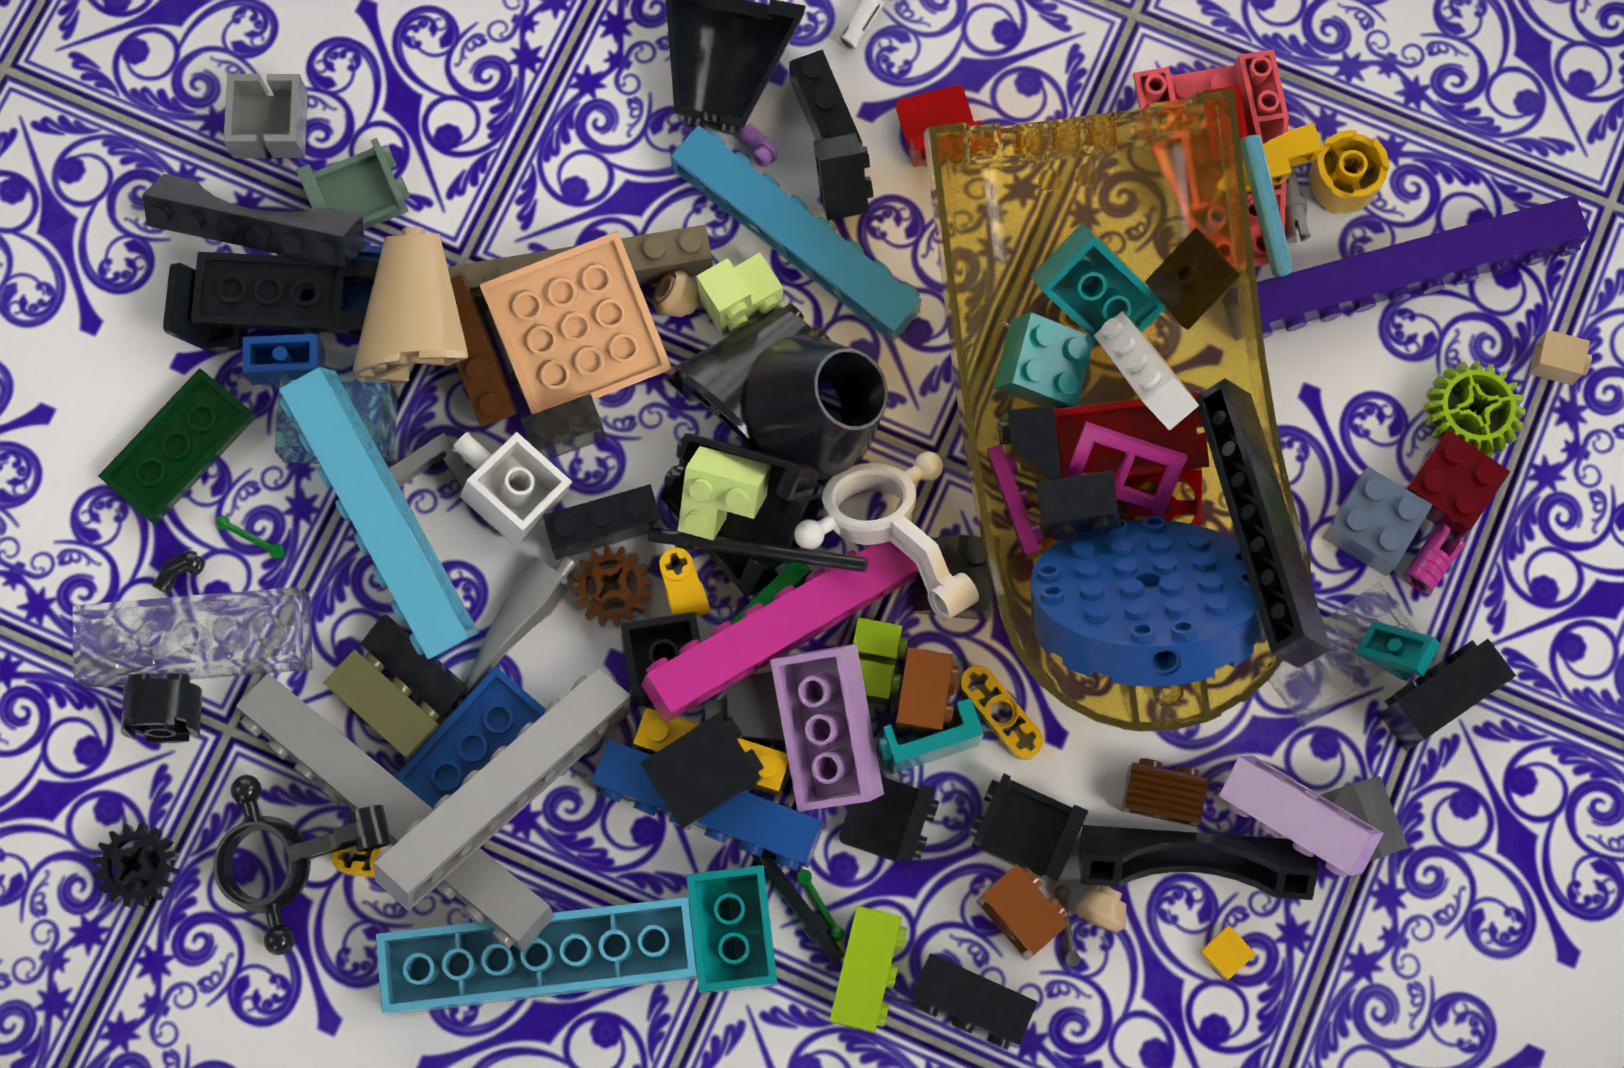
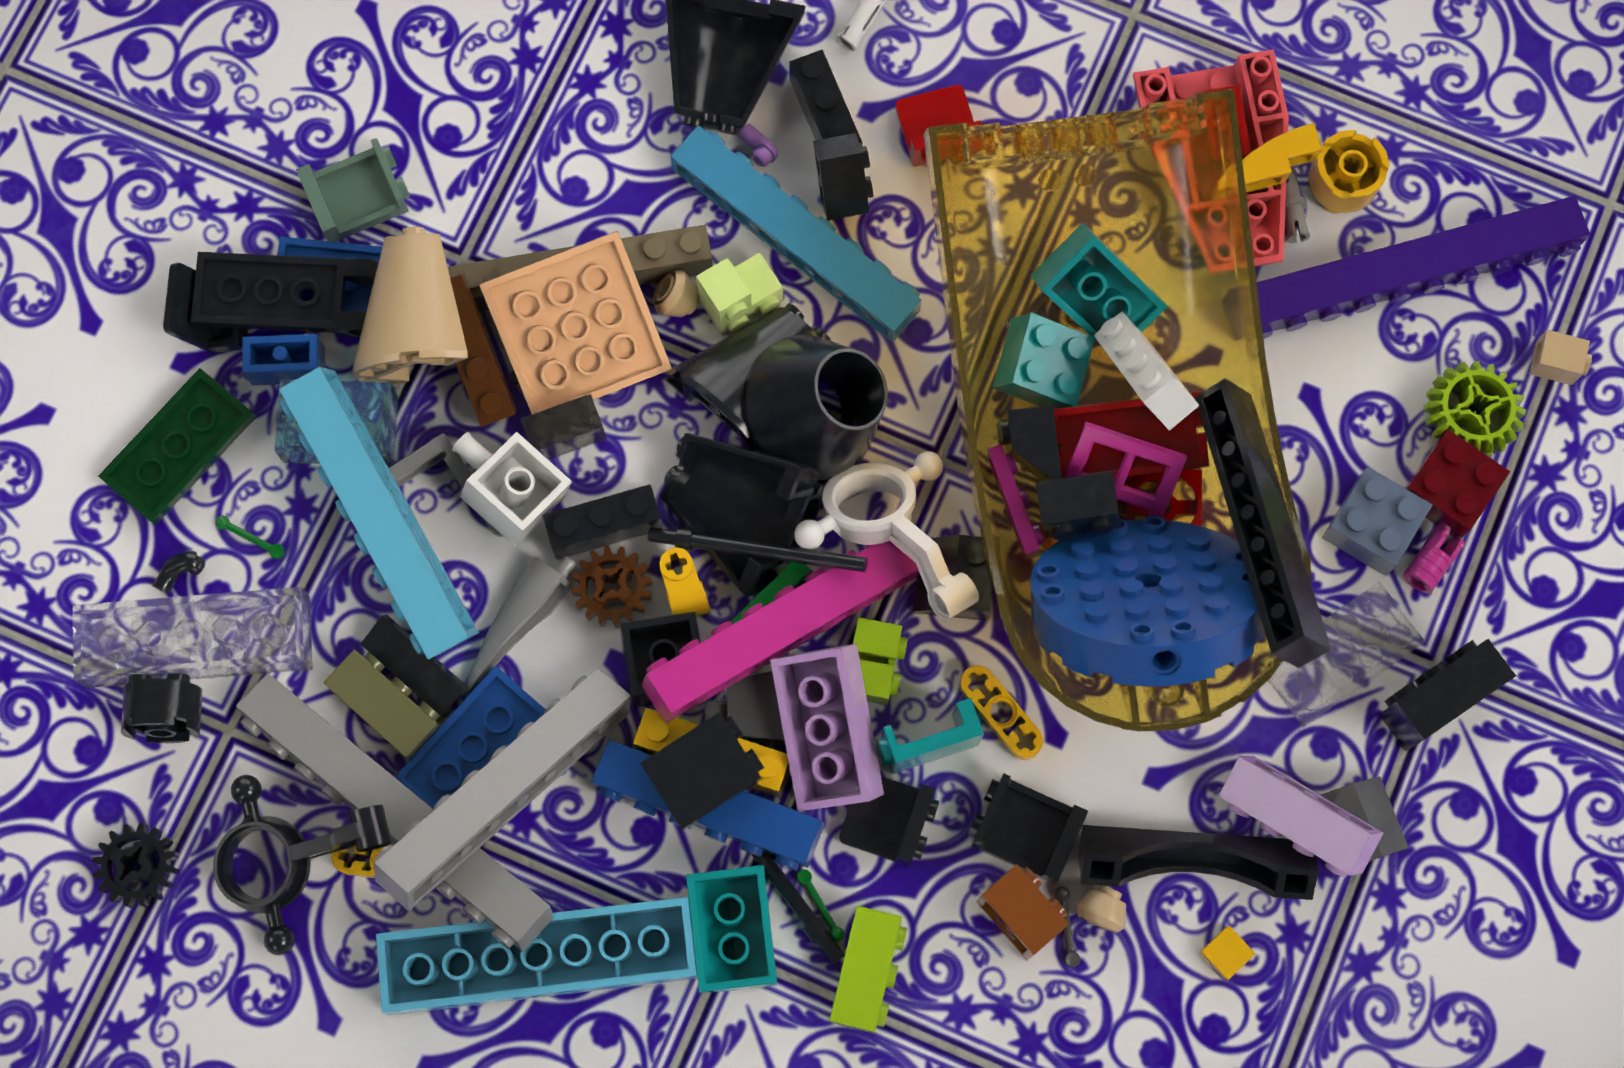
(263, 121): light grey piece -> none
(314, 235): black arch -> none
(719, 485): yellowish green brick -> none
(924, 693): dark orange brick -> none
(973, 1002): black brick -> none
(1164, 793): reddish brown brick -> none
(1192, 278): dark brown plate -> none
(1266, 205): medium azure axle -> none
(1398, 650): teal slope -> none

